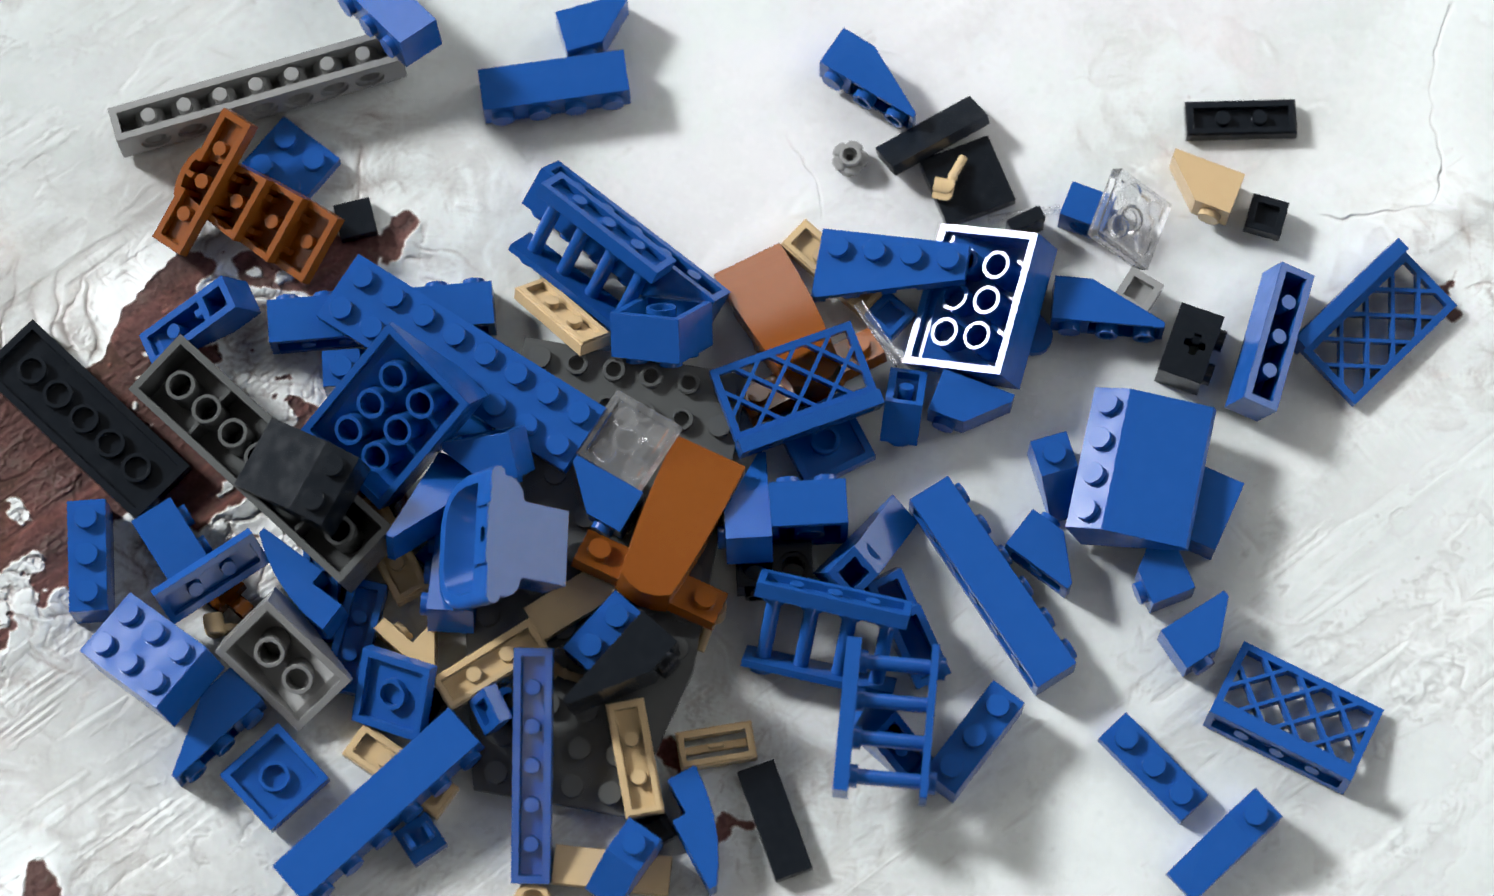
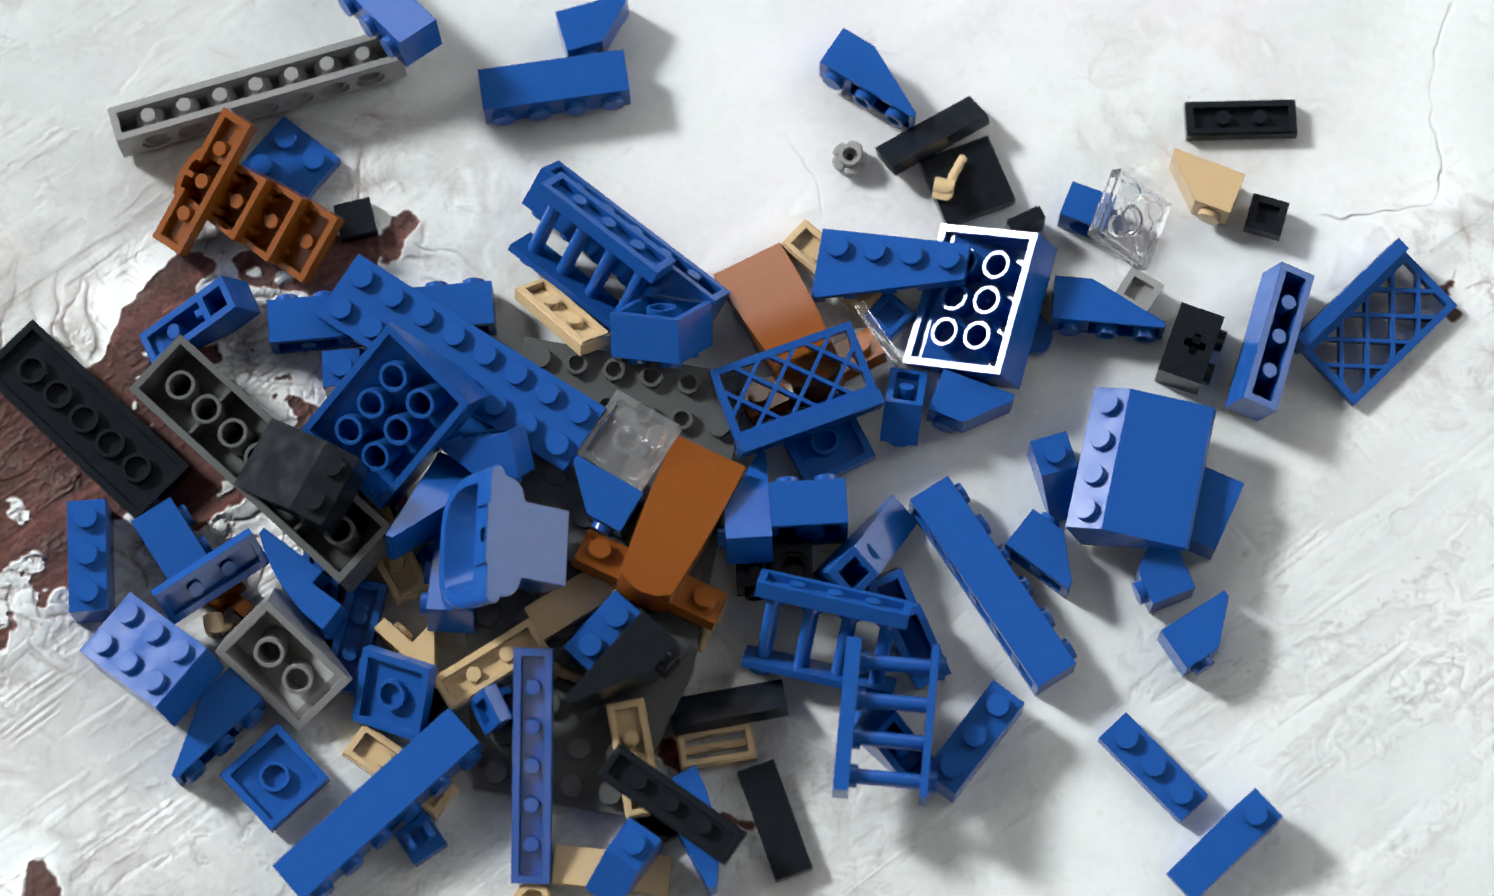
(672, 804): none -> black tile
(730, 707): none -> black tile
(1001, 218): clear piece -> none
(1284, 746): blue fence -> none

